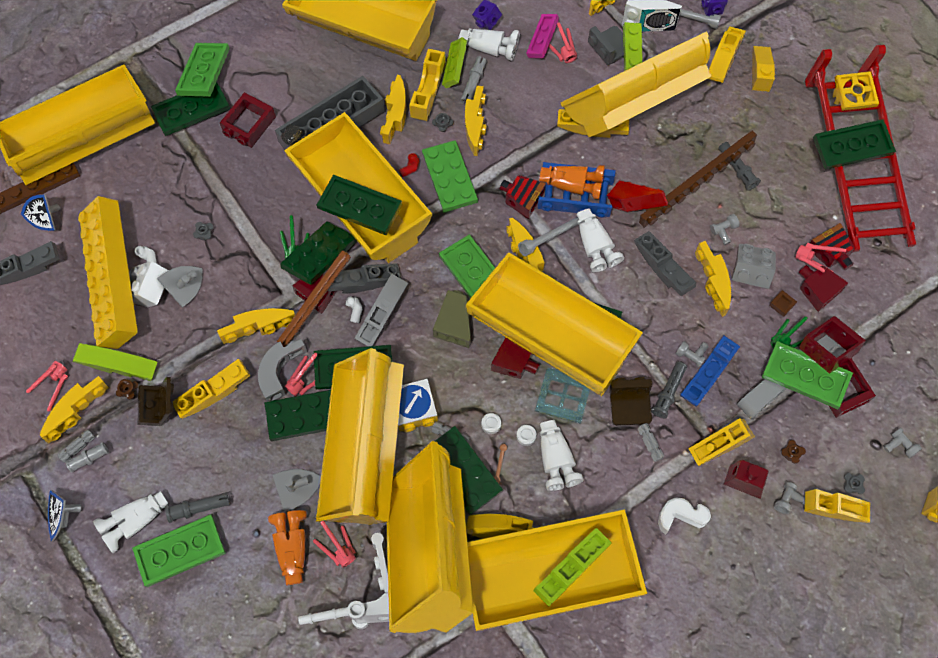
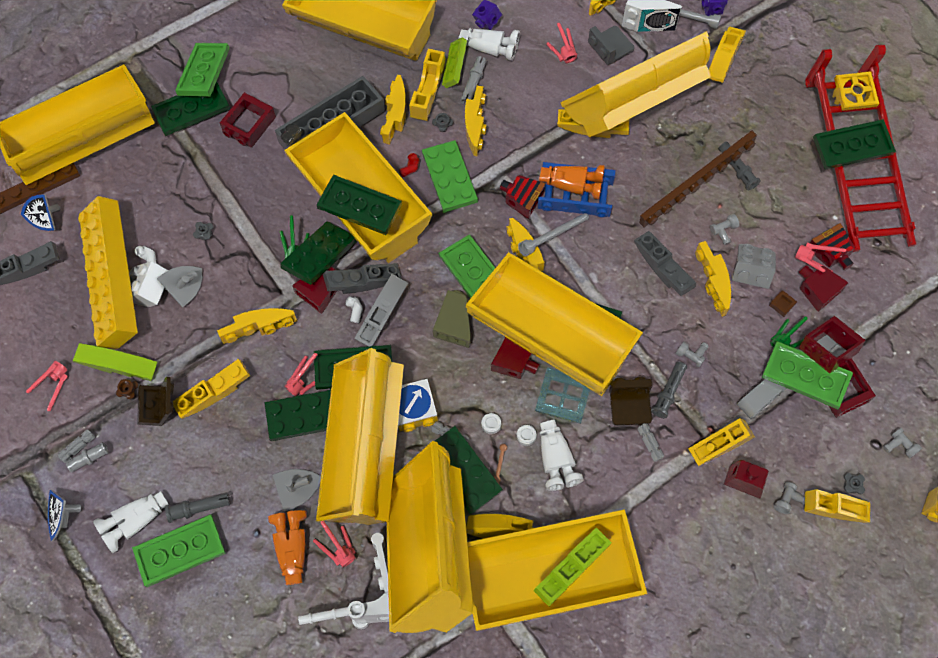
(65, 414): yellow slope -> none
(273, 363): light grey arch -> none
(314, 298): dark orange axle -> none
(542, 36): dark pink plate -> none
(596, 239): white piece -> none
(632, 44): lime plate -> none
(634, 197): red slope -> none
(684, 511): white animal -> none
(710, 371): blue slope -> none
(762, 69): yellow slope -> none
(793, 457): reddish brown plate -> none

